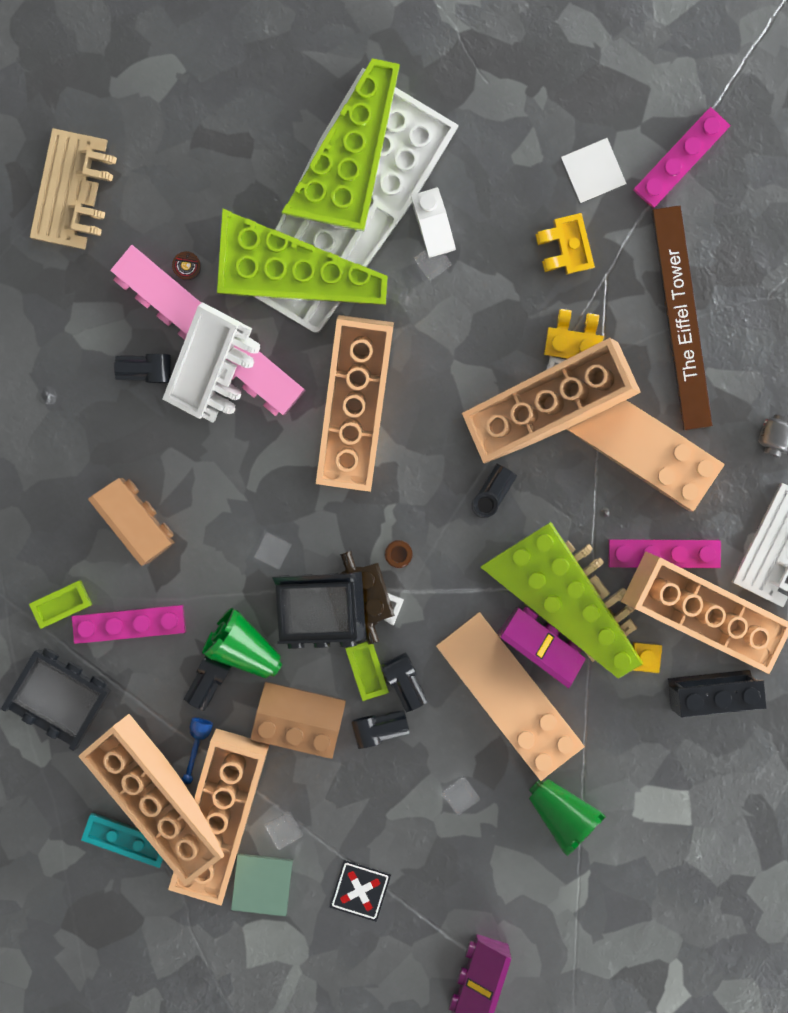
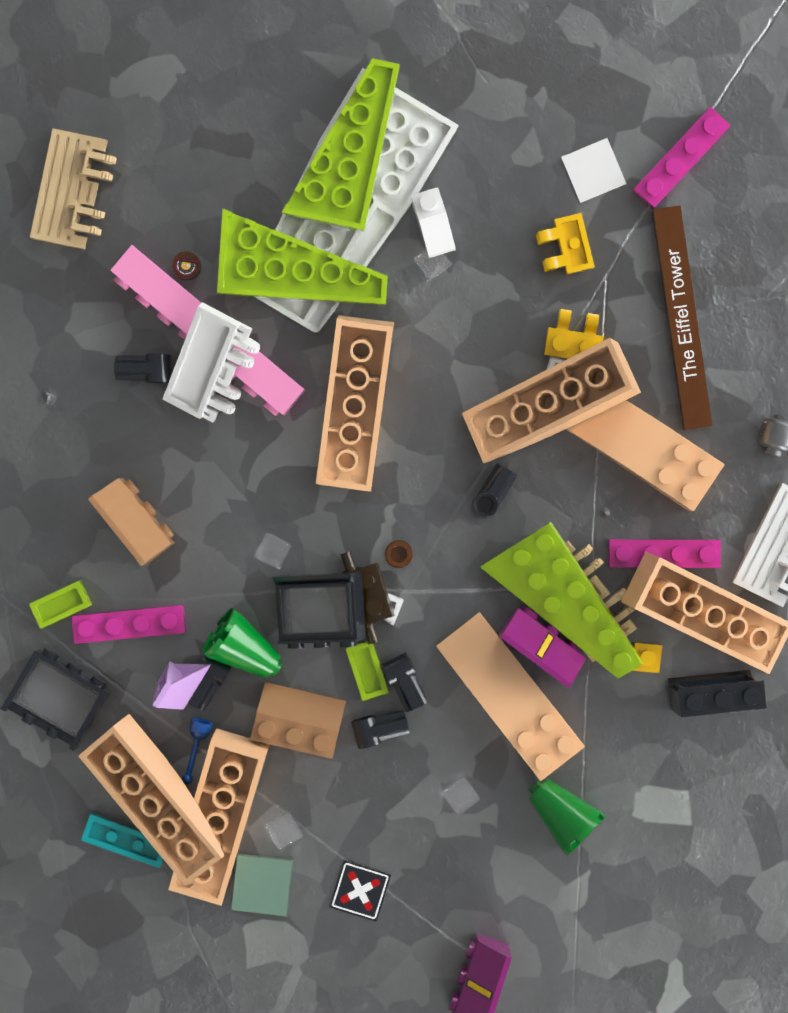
(178, 684): none -> lavender slope

